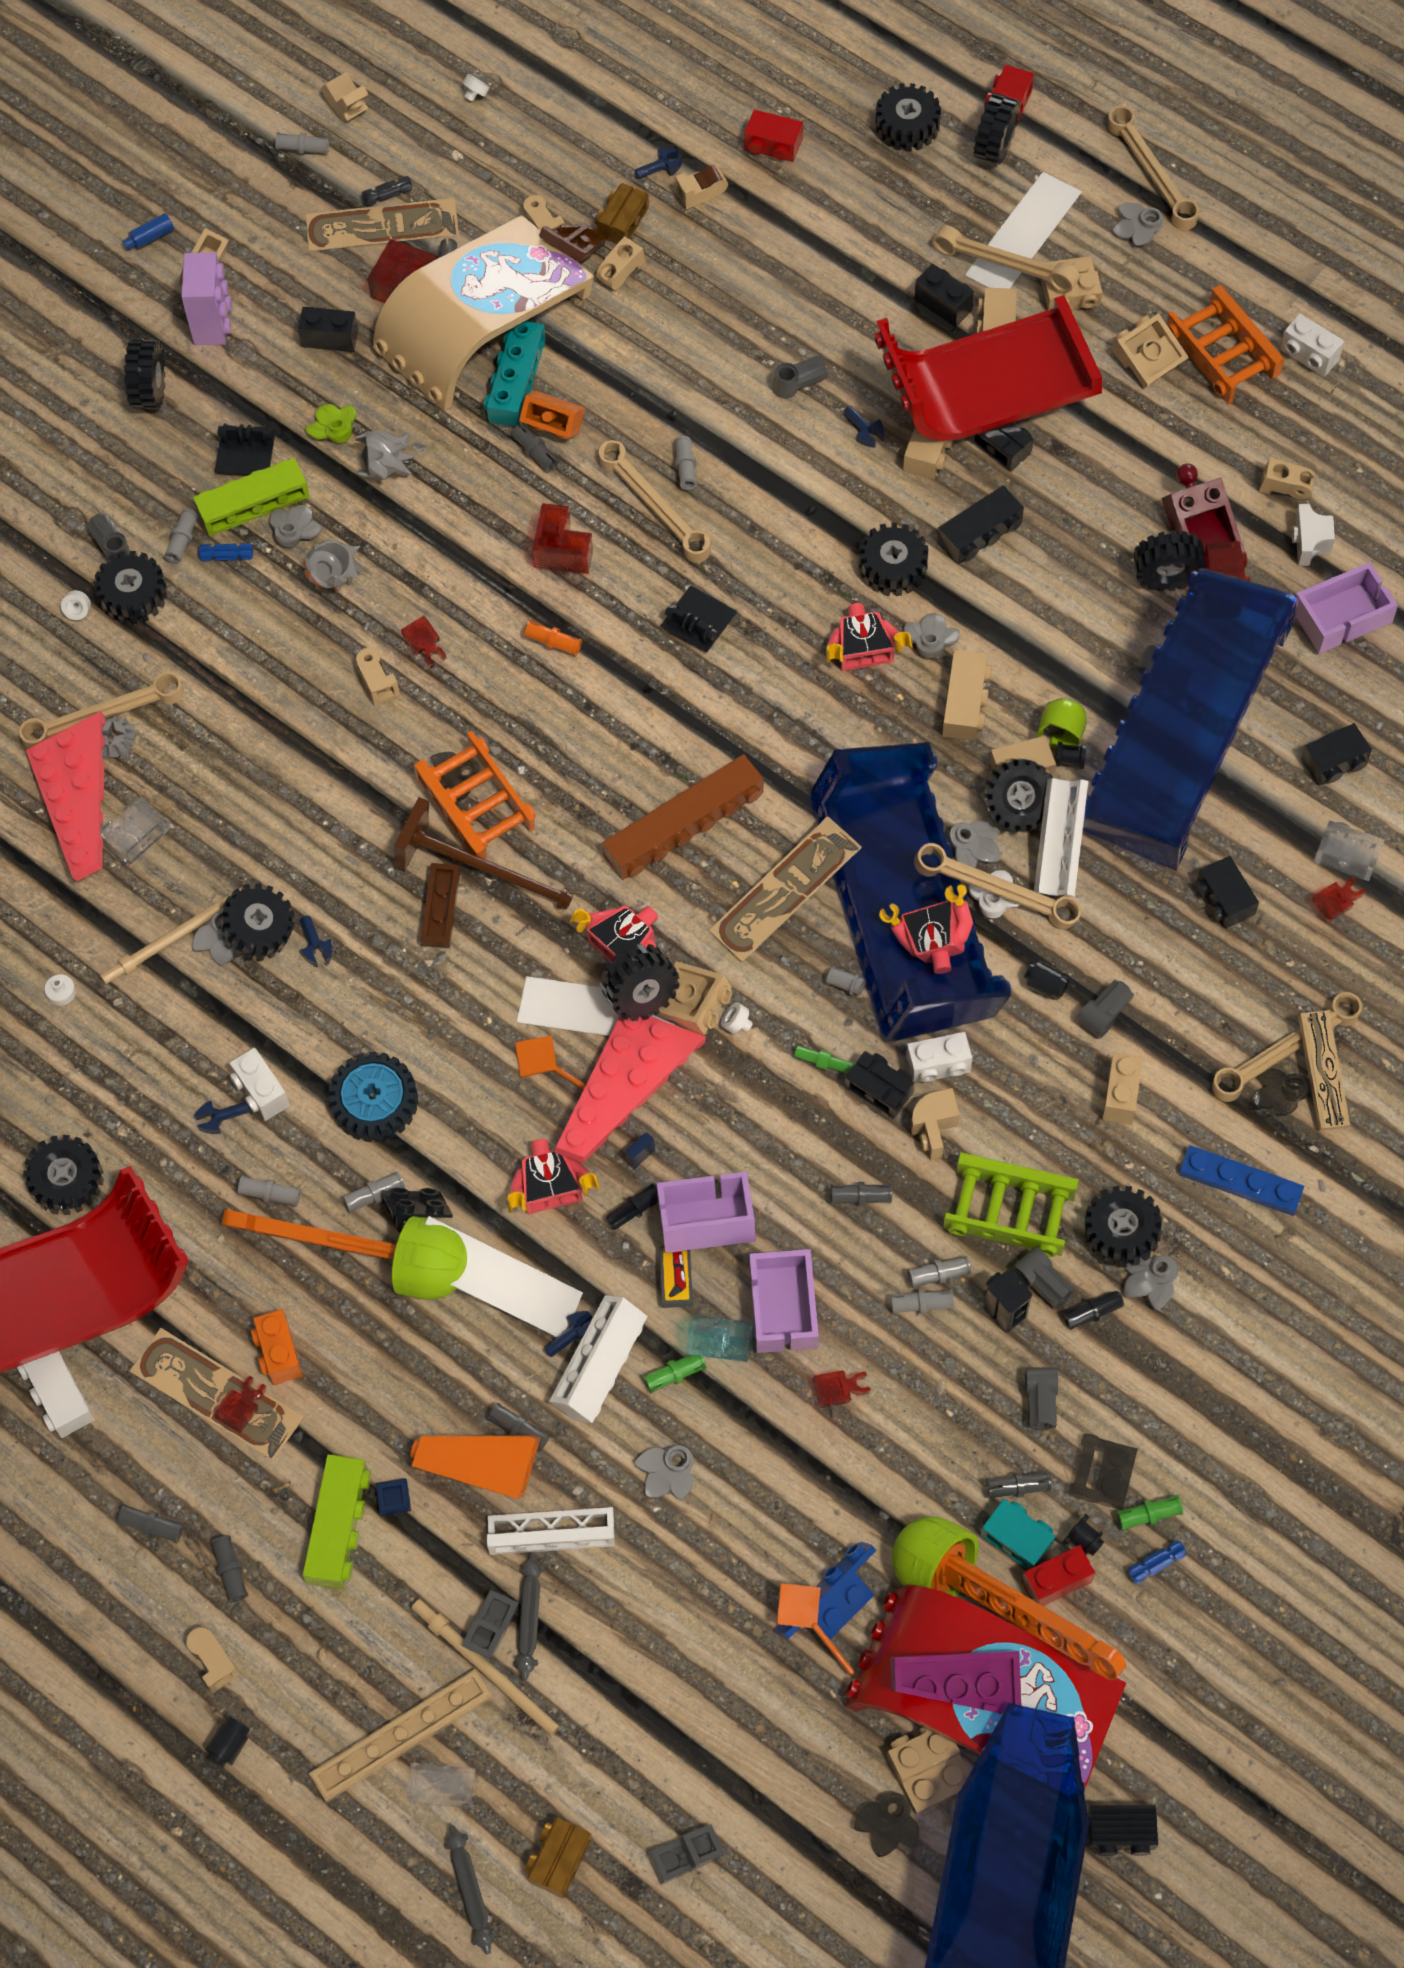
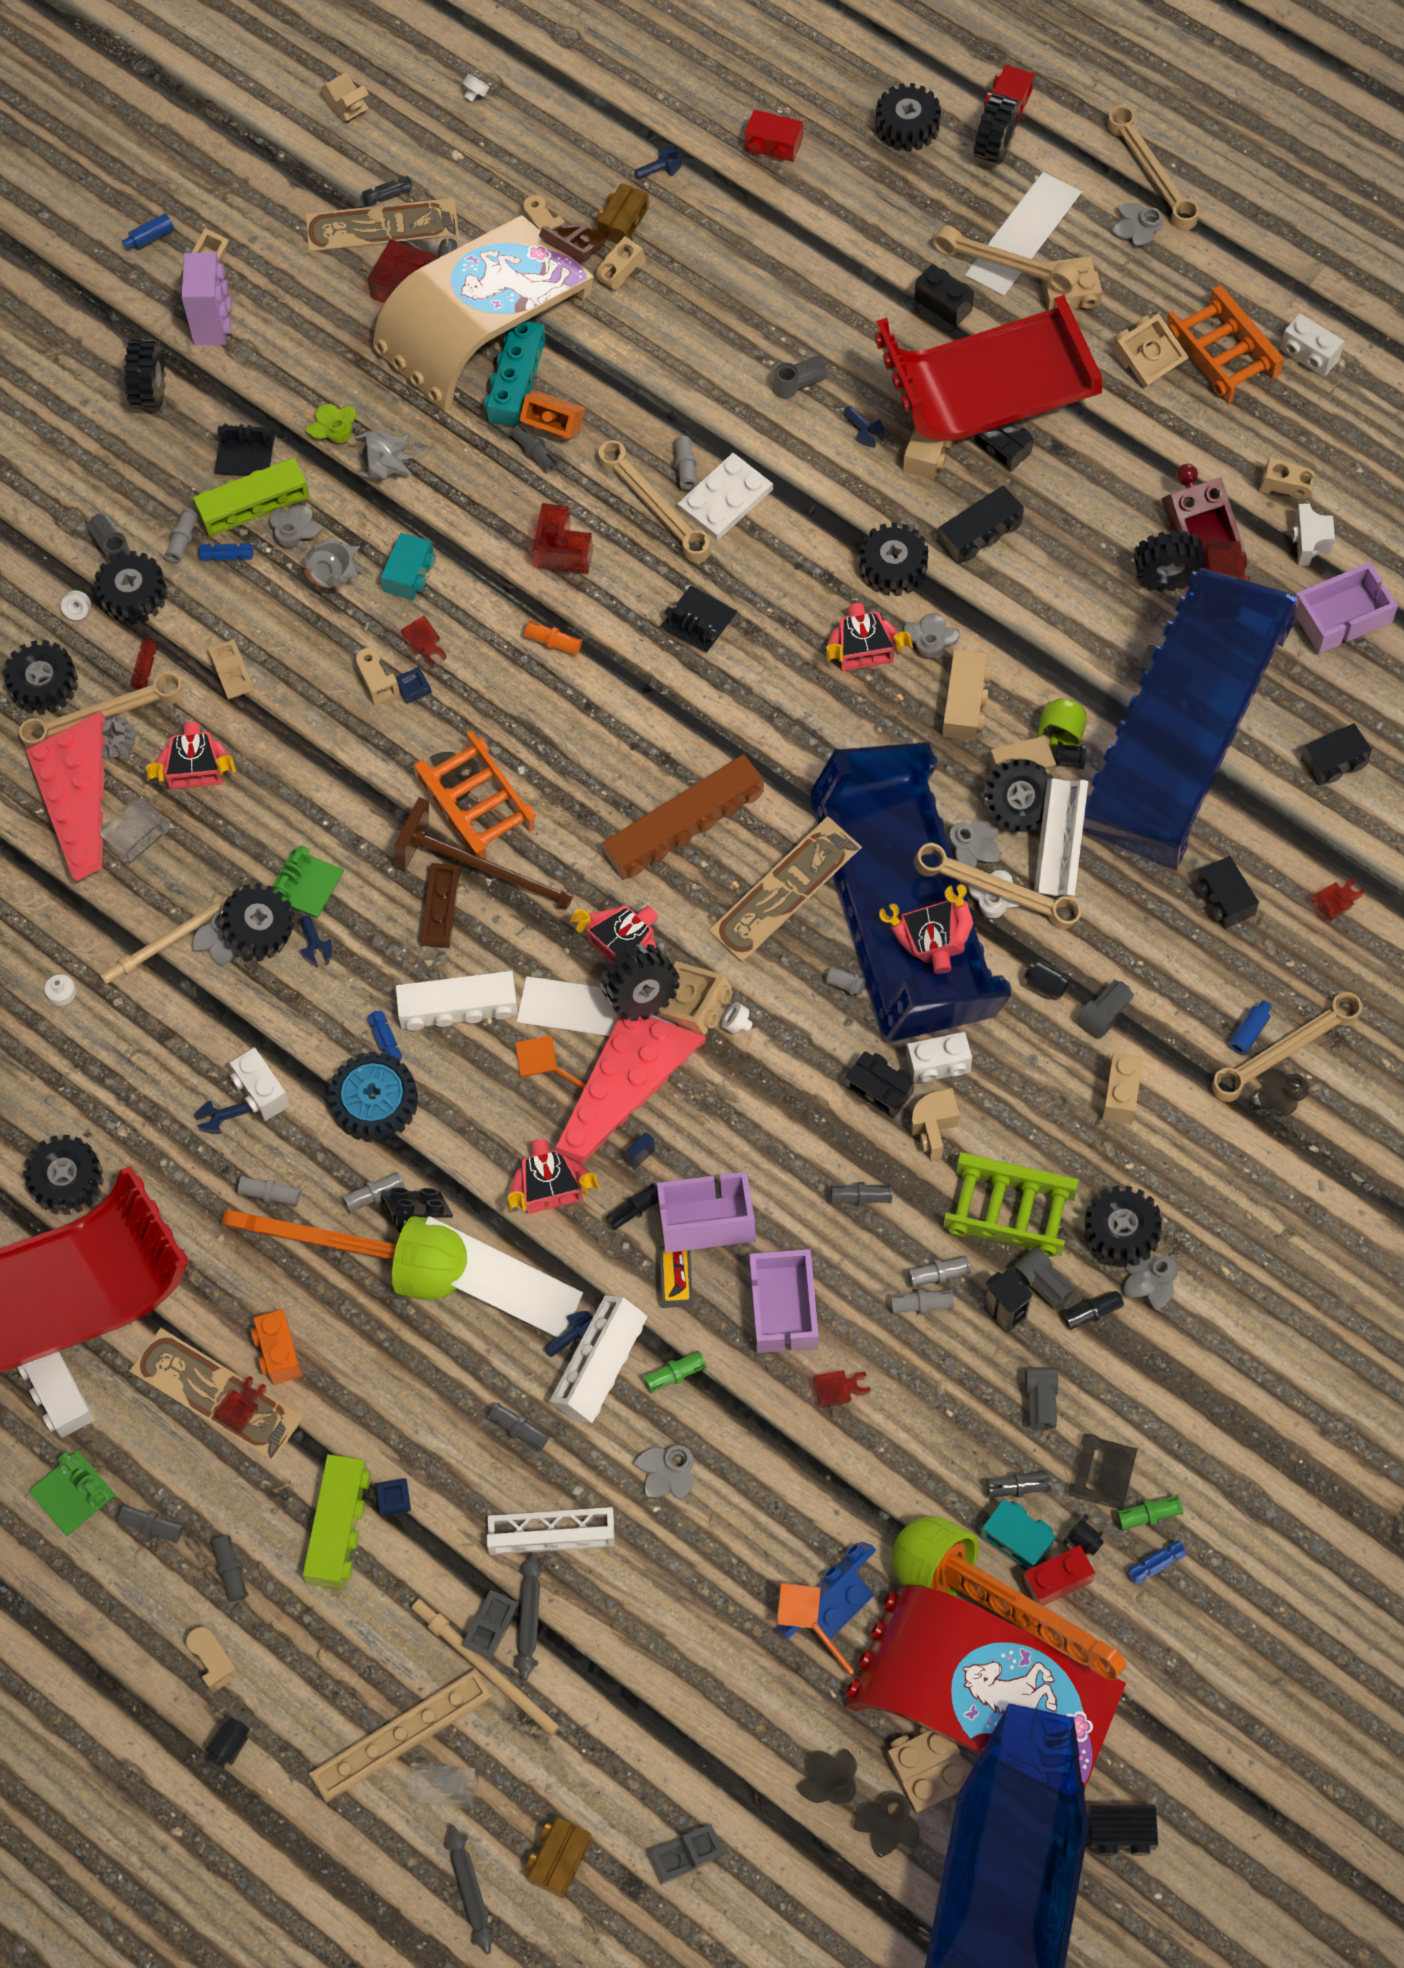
(34, 665): none -> black wheel
(72, 1492): none -> bright green hinge
(144, 664): none -> clear red axle
(191, 760): none -> torso
(231, 669): none -> tan slope
(302, 143): light grey pin -> none
(306, 881): none -> bright green hinge
(328, 329): black brick -> none
(384, 1034): none -> blue axle
(408, 566): none -> teal brick
(413, 685): none -> dark blue tile
(456, 1000): none -> white brick
(484, 1461): orange slope -> none
(700, 186): tan leg -> none
(720, 1338): clear light blue brick -> none
(725, 496): none -> white plate
(823, 1059): bright green bar -> none
(826, 1774): none -> clear smoke plate
(966, 1679): magenta wing -> none
(997, 308): tan brick -> none
(1241, 1180): blue plate -> none
(1250, 1028): none -> blue cylinder
(1324, 1070): tan tile -> none
(1349, 850): clear brick -> none

